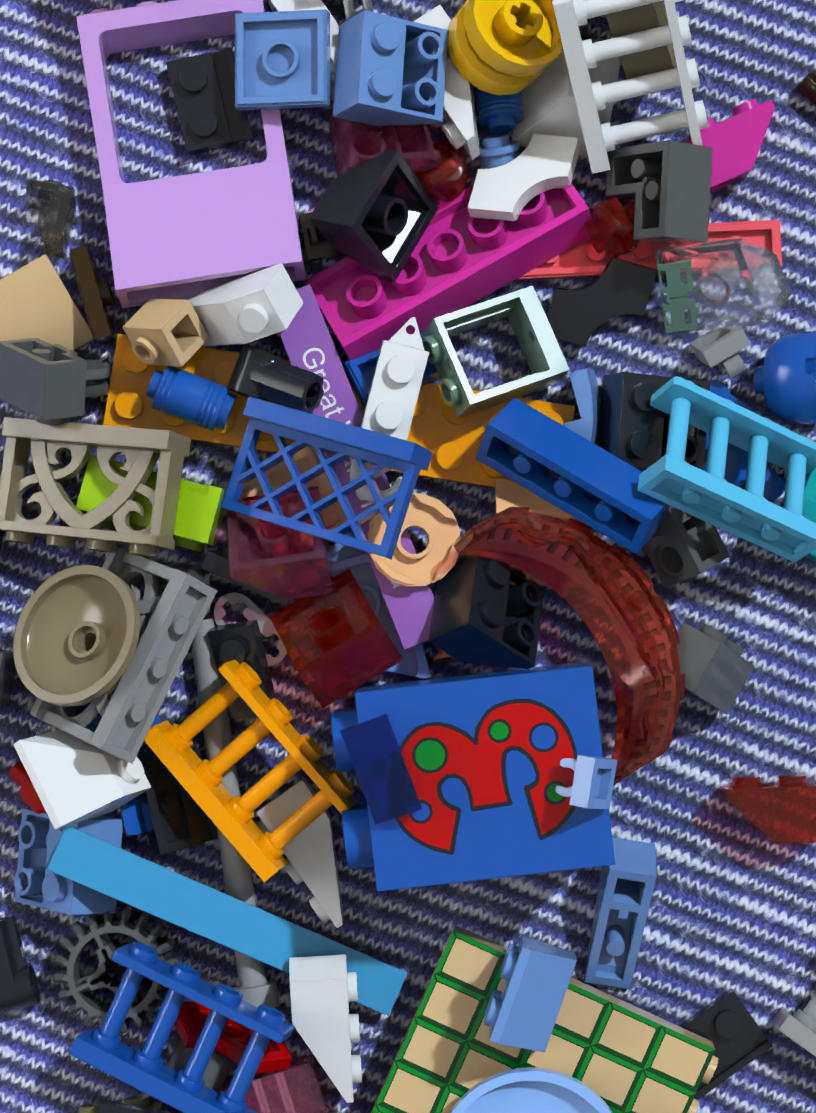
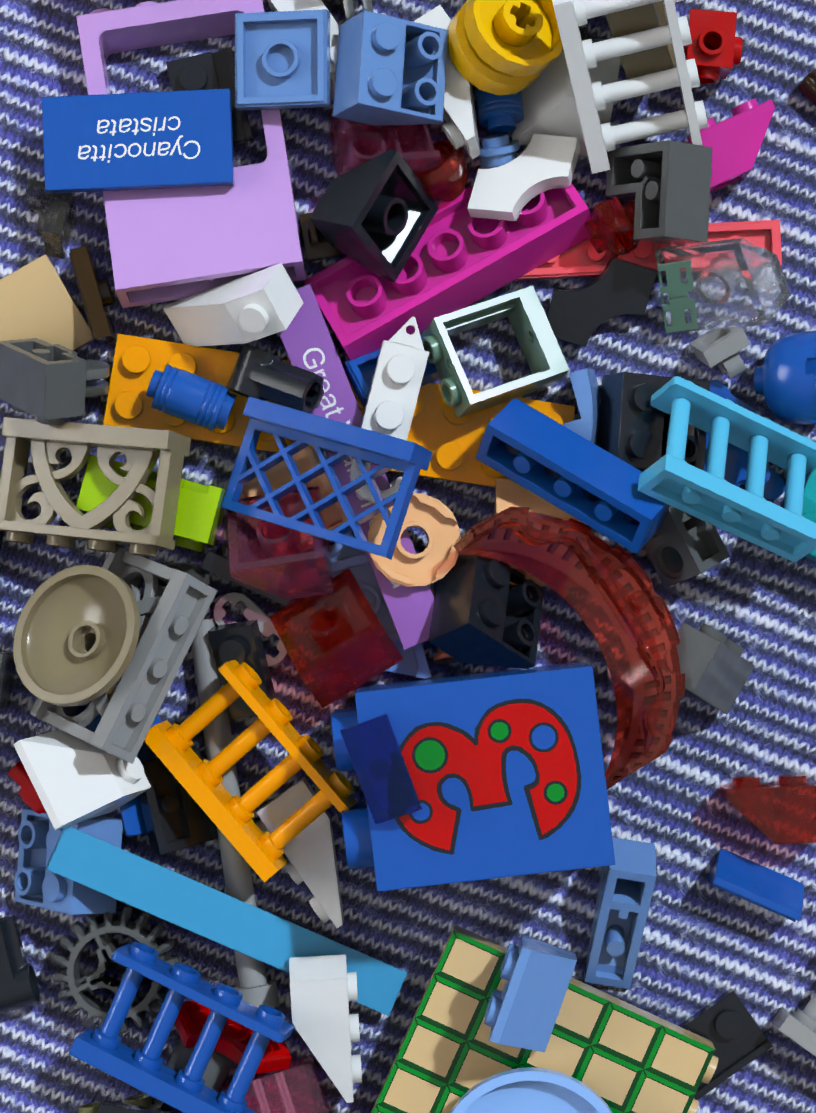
(138, 141): none -> blue tile
(165, 332): tan brick -> none
(591, 781): medium blue tile -> none
(713, 44): none -> red brick
(757, 884): none -> blue slope

